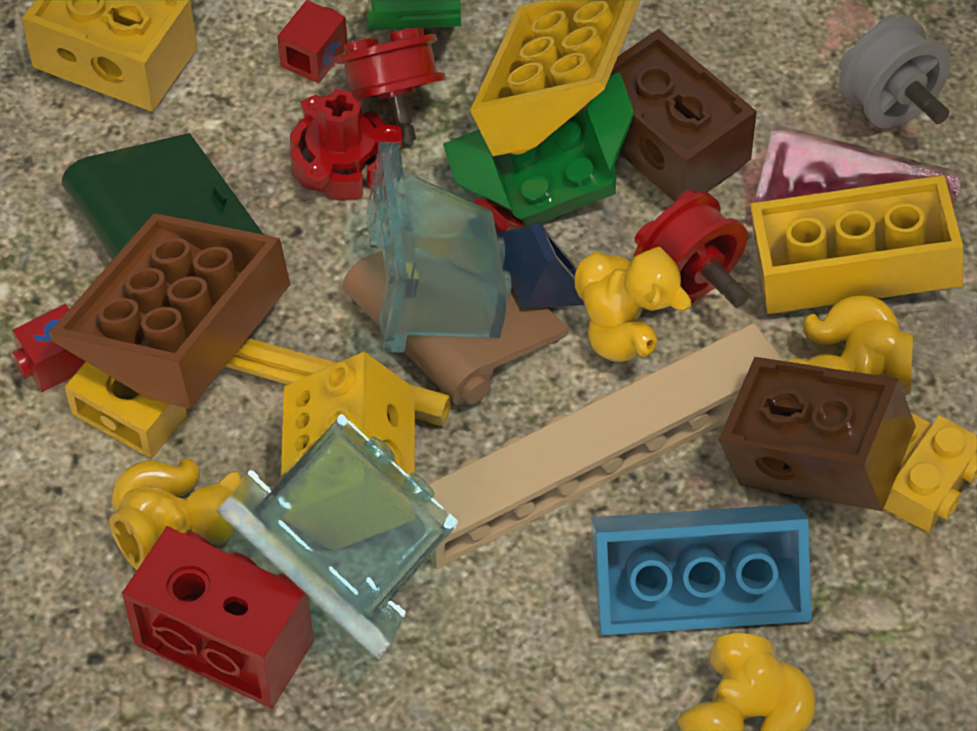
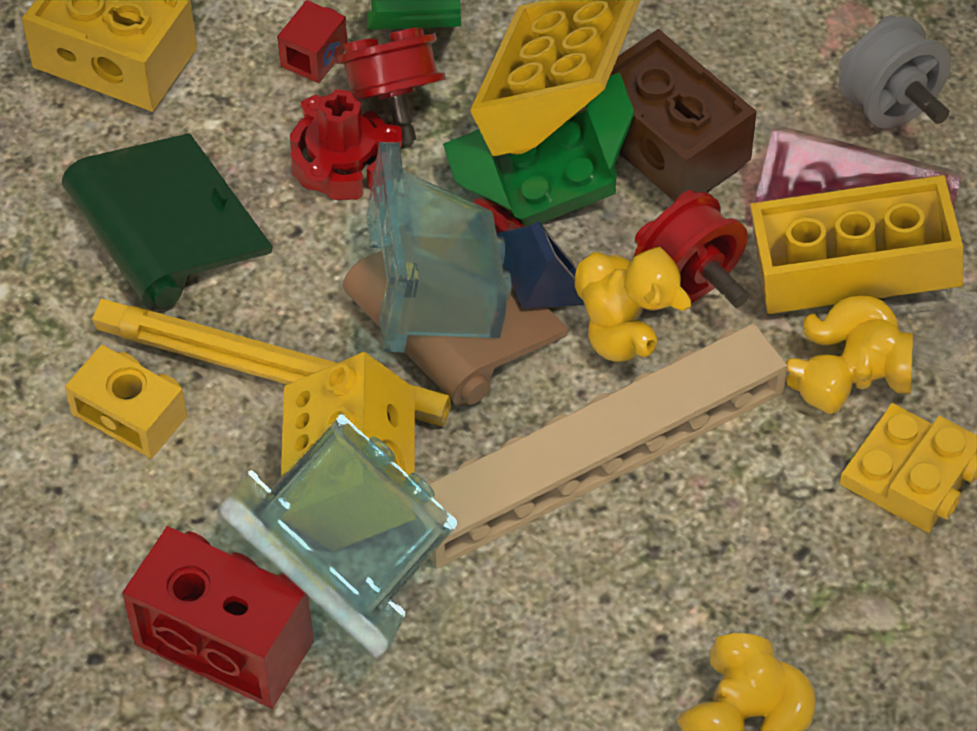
(41, 357): red brick -> none
(149, 500): yellow animal -> none
(175, 306): dark orange slope -> none
(701, 569): dark azure slope -> none
(818, 433): reddish brown piece -> none

